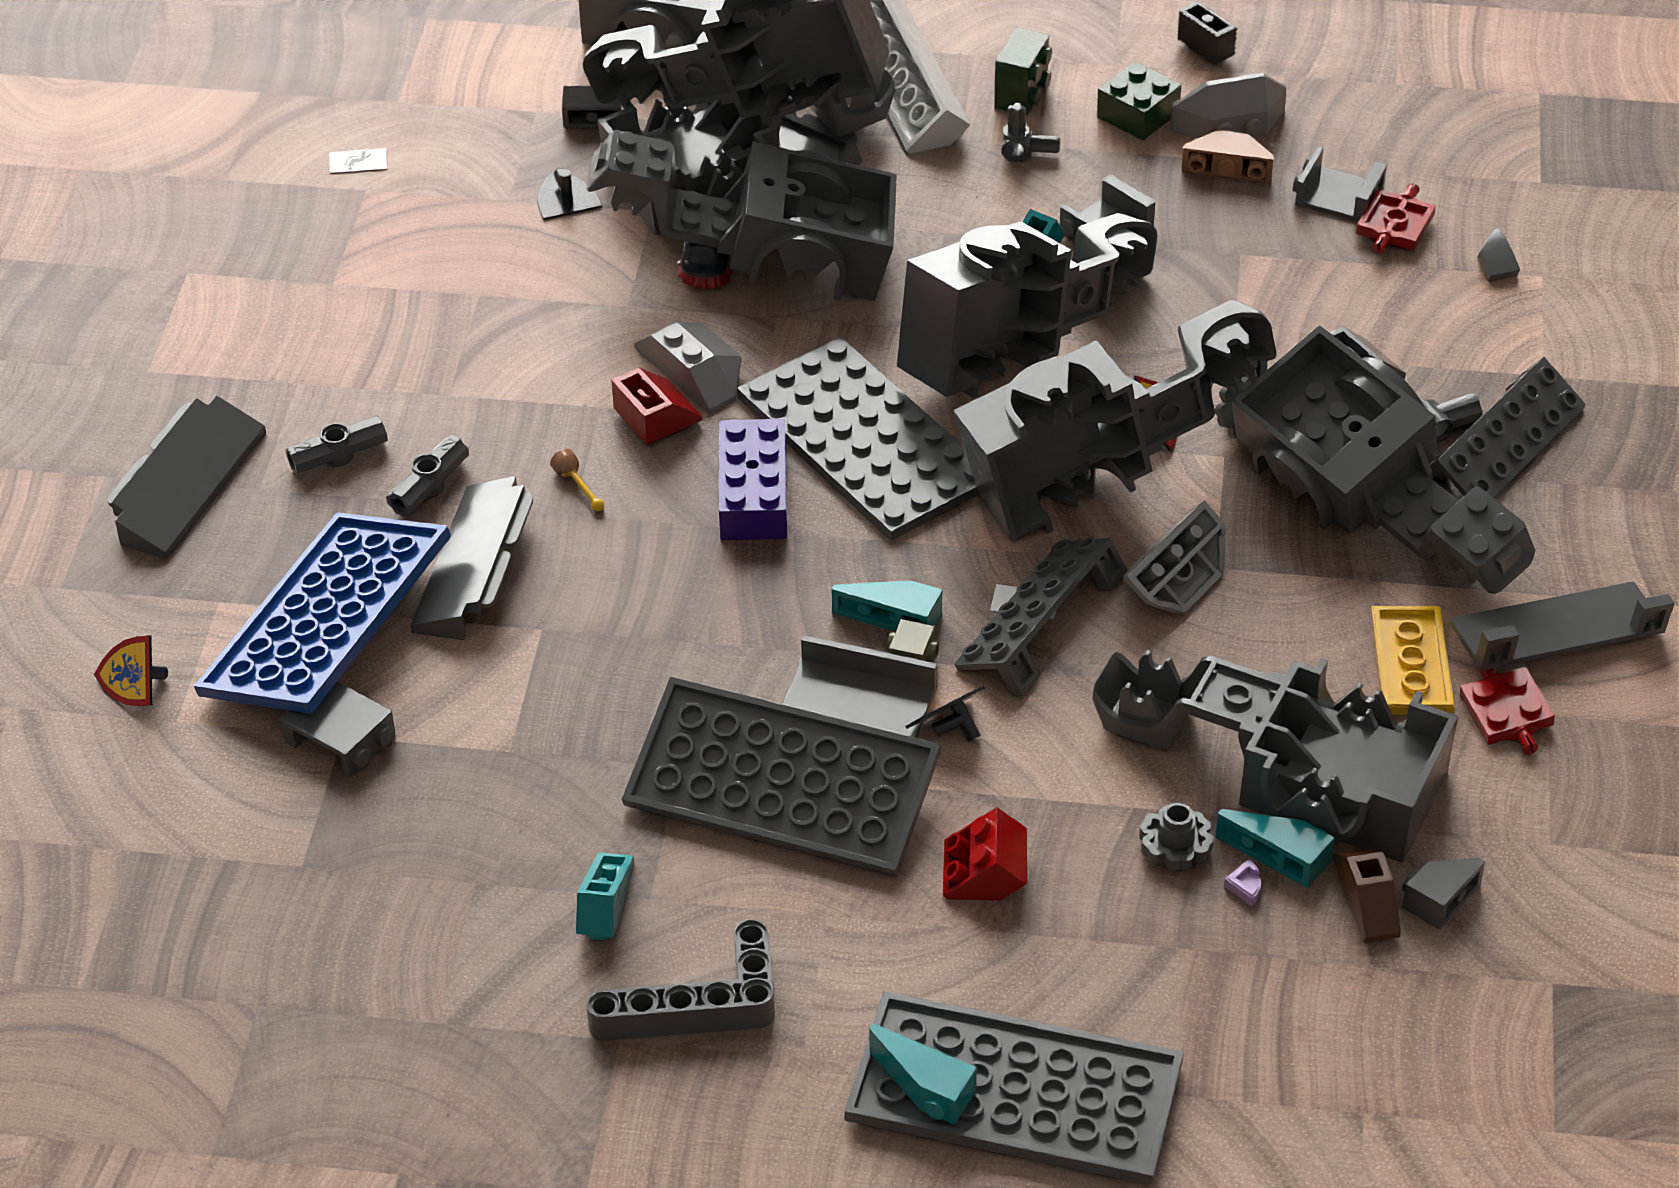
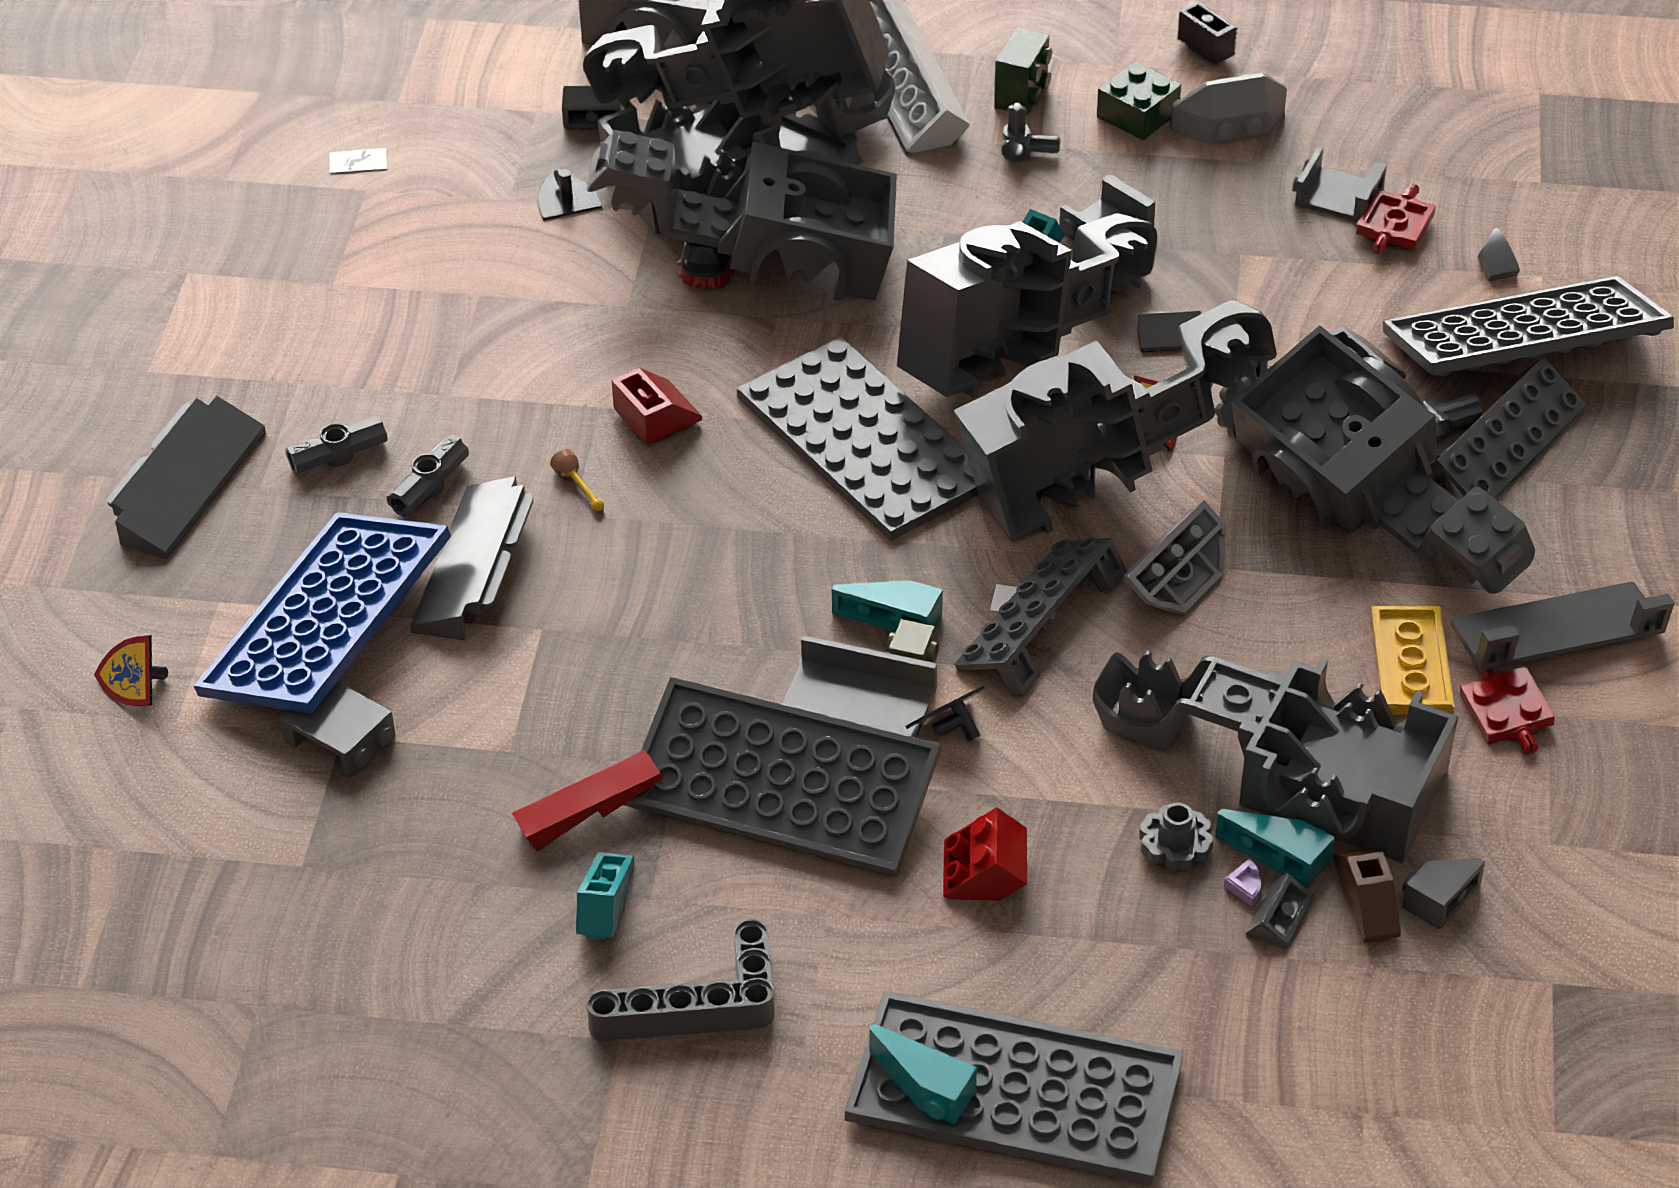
(600, 792): none -> red slope
(695, 362): light grey wedge -> none
(752, 479): brick -> none
(1160, 329): none -> dark grey slope
(1228, 156): nougat slope -> none
(1280, 912): none -> dark grey slope
(1527, 325): none -> dark grey plate

